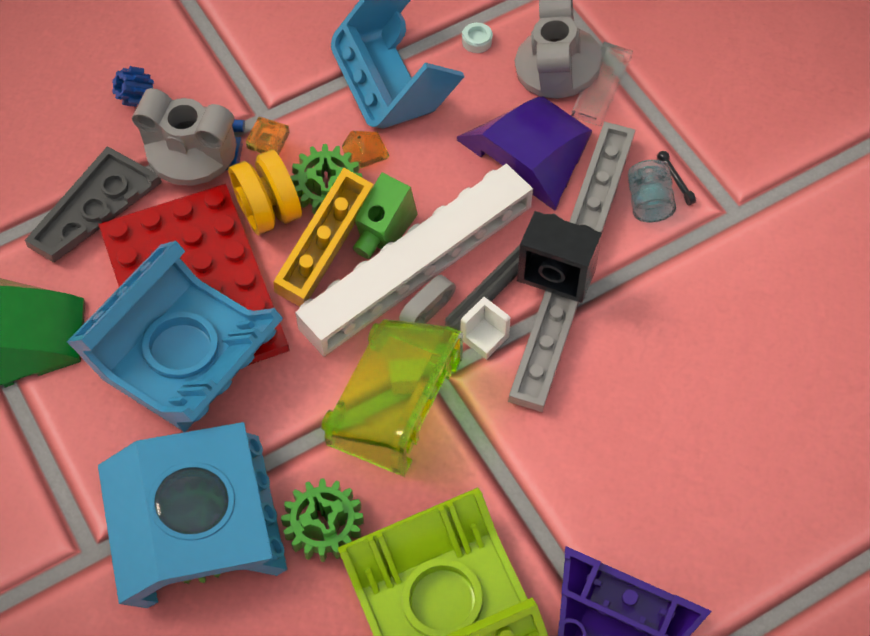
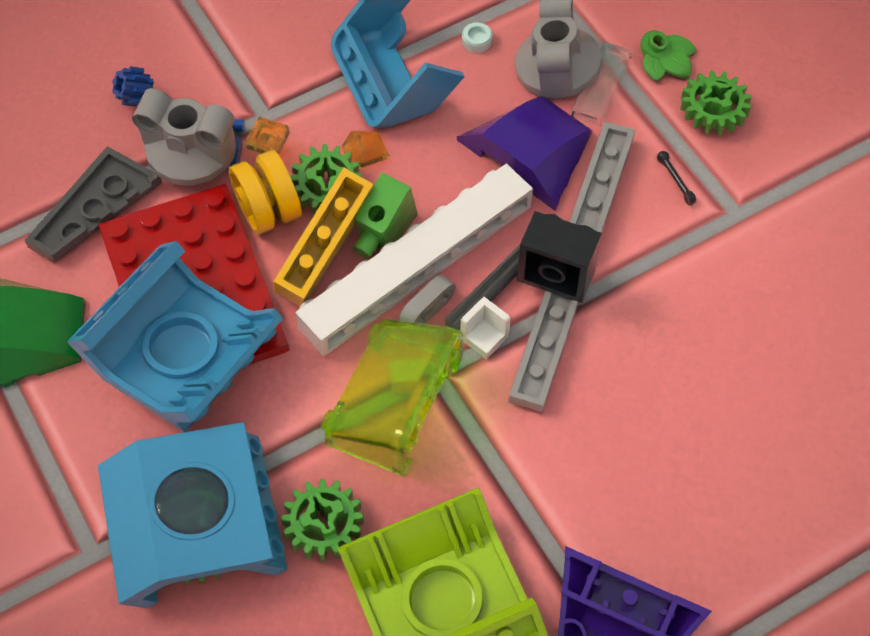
(651, 191): clear light blue wheel -> none
(669, 56): none -> bright green plate
(715, 102): none -> bright green gear

